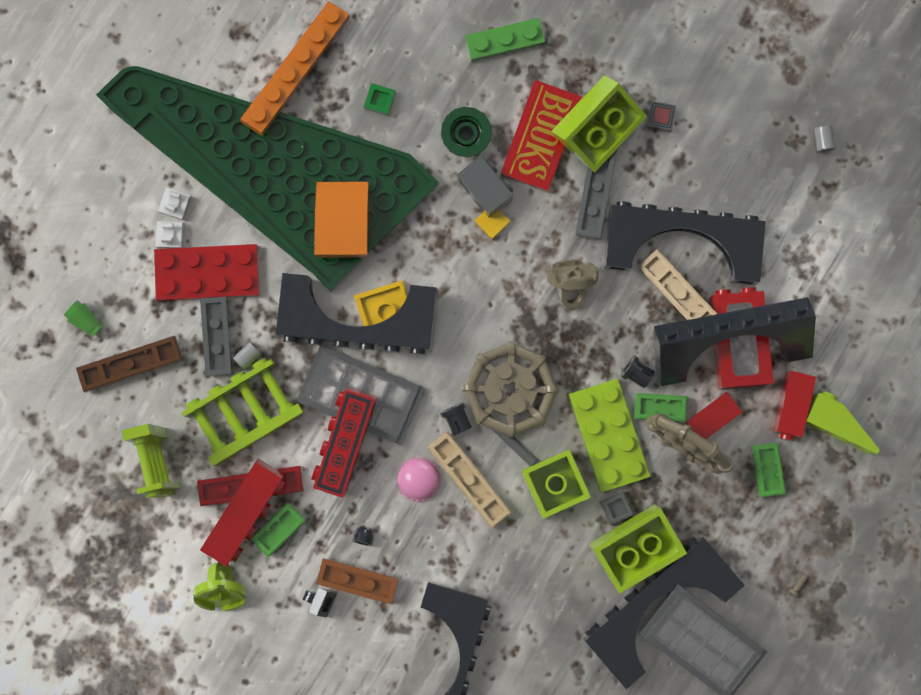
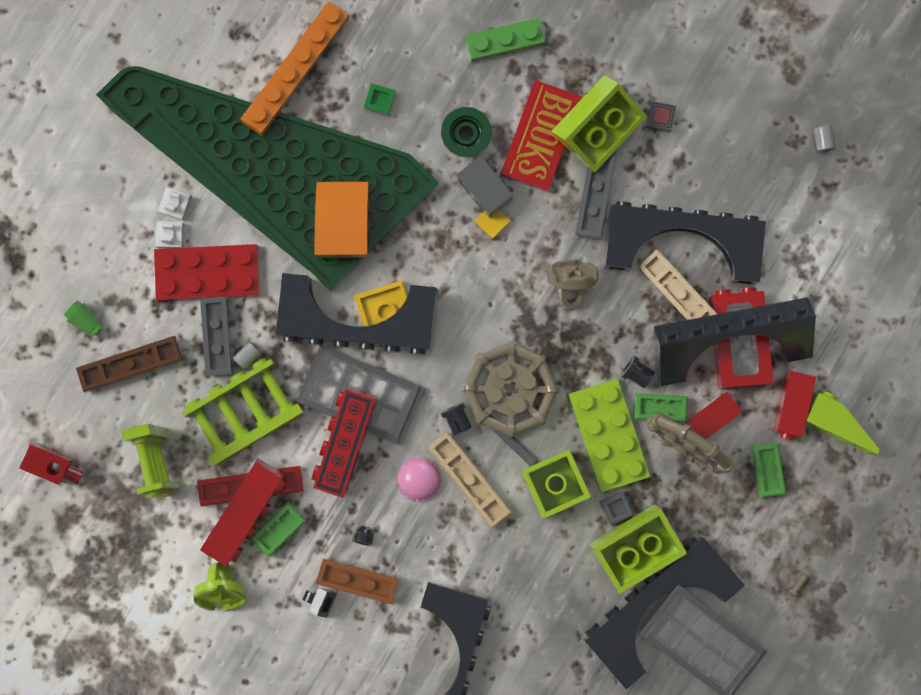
(38, 462): none -> red torso

